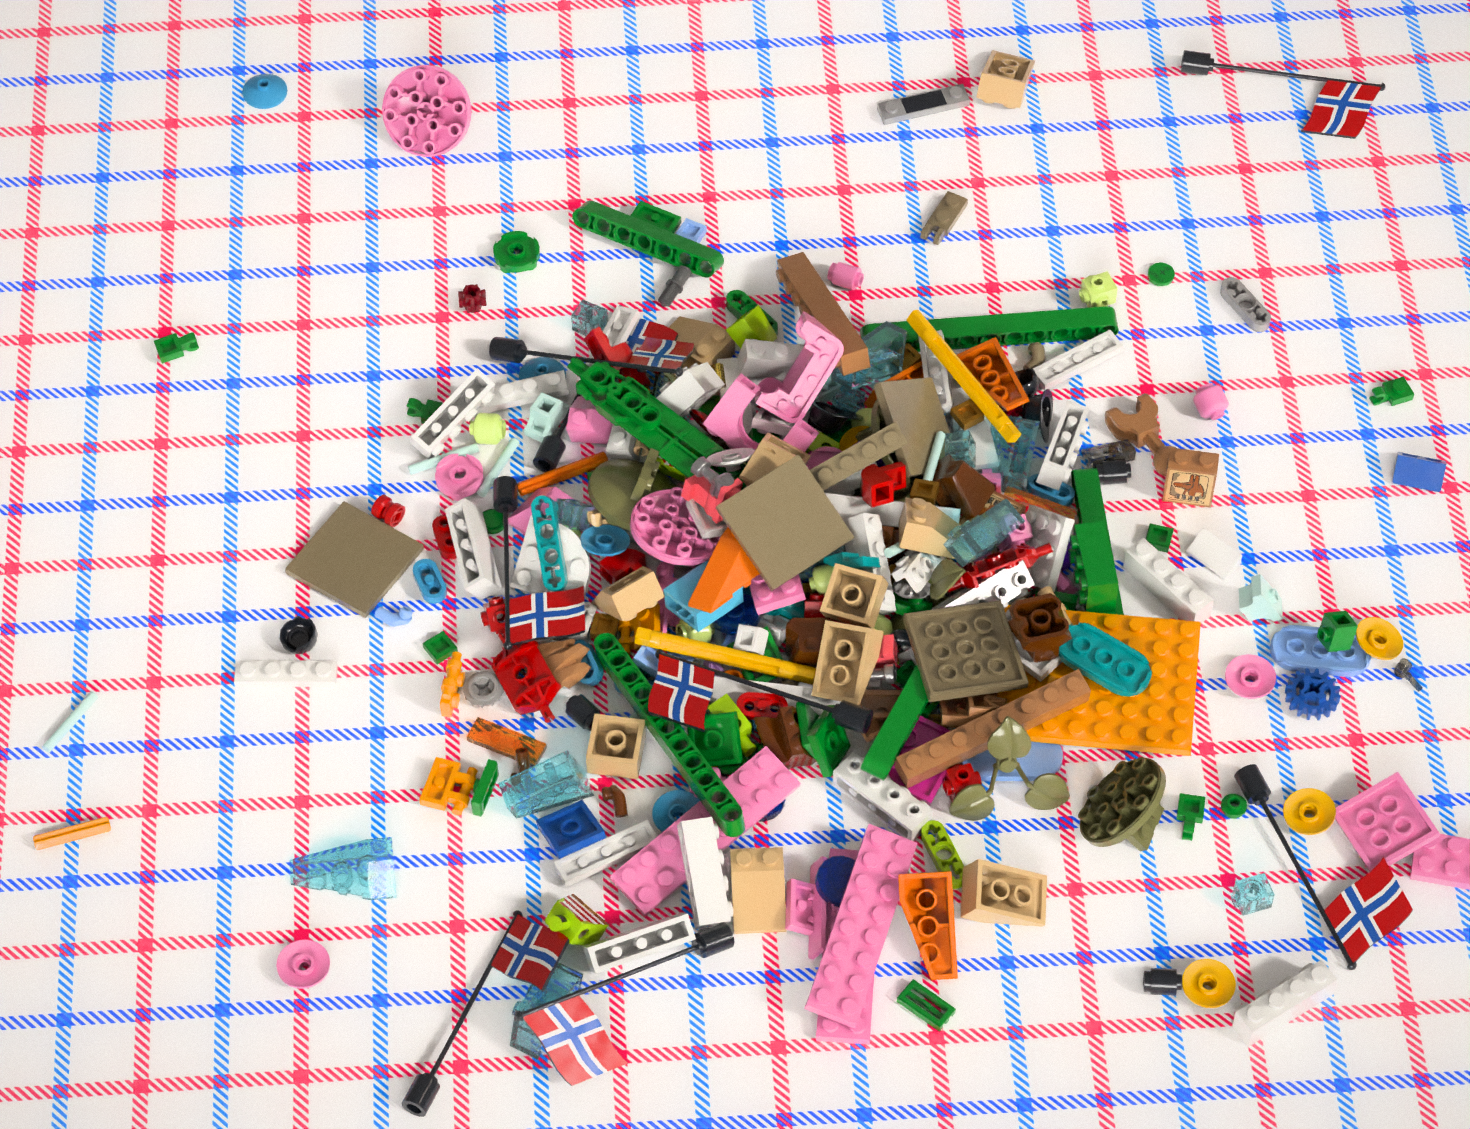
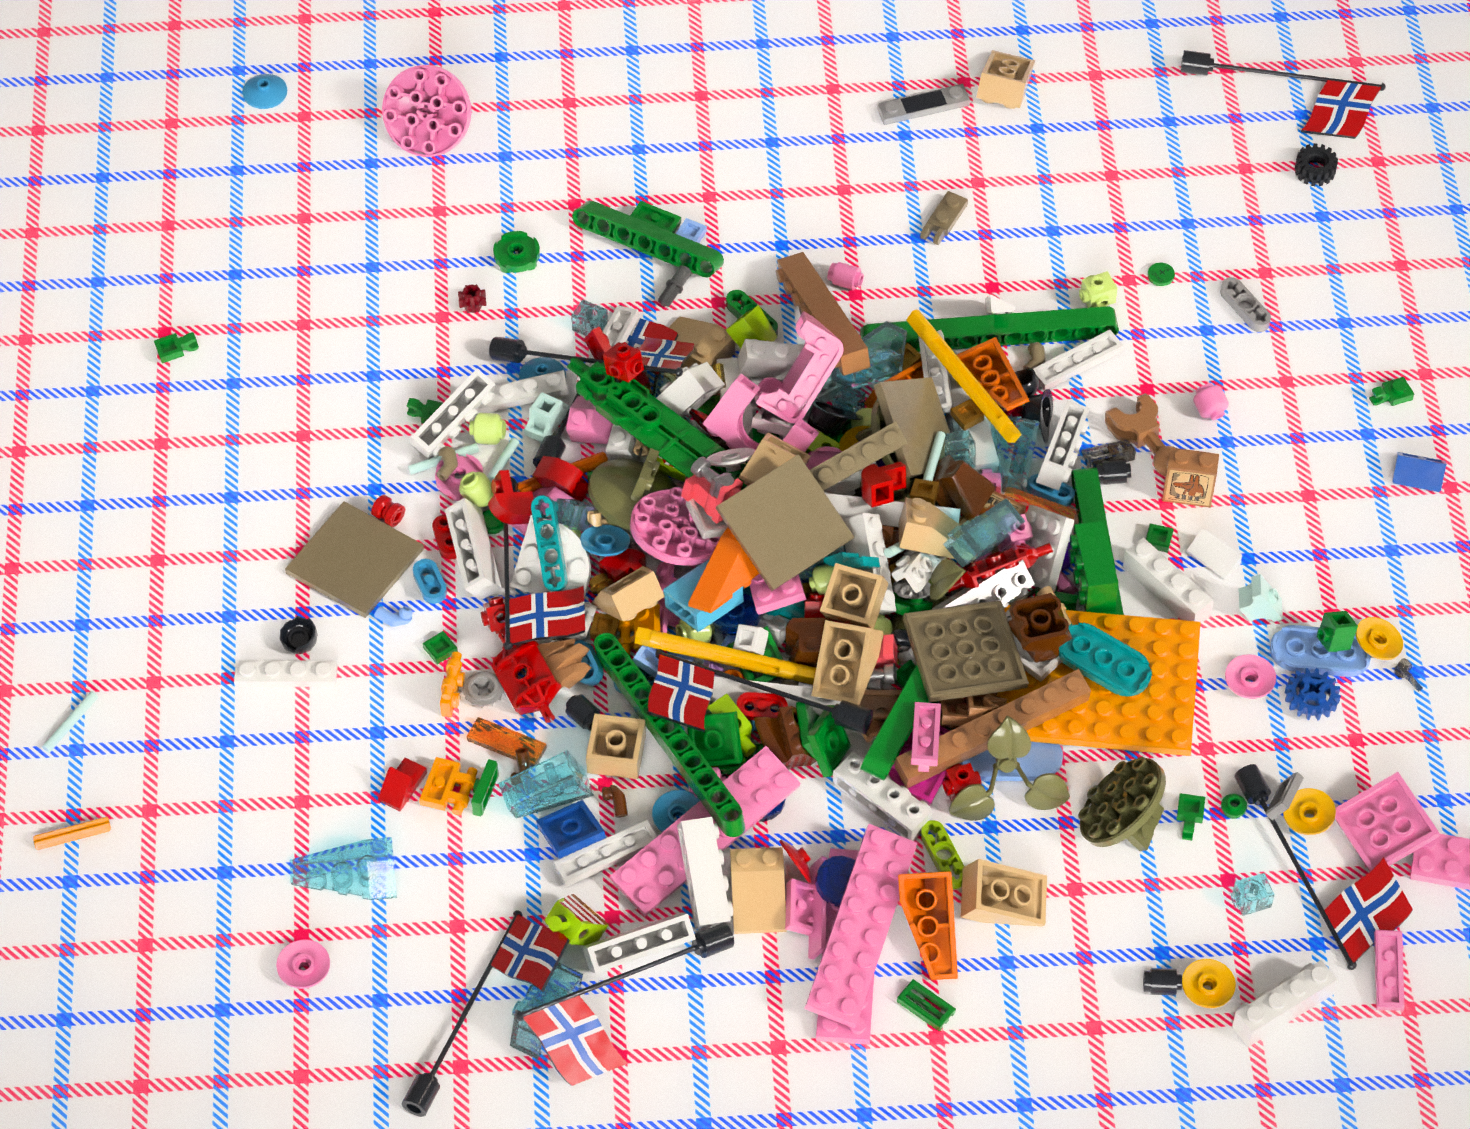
(401, 783): none -> red slope
(450, 462): none -> dark tan arm
(476, 488): none -> yellowish green head
(507, 505): none -> red brick
(563, 475): none -> red brick
(599, 583): none -> pearl gold plate
(623, 362): none -> red brick
(799, 858): none -> red dish
(925, 735): none -> bright pink plate
(997, 306): none -> white slope
(1284, 795): none -> light grey tile
(1318, 155): none -> black tyre
(1389, 970): none -> bright pink tile

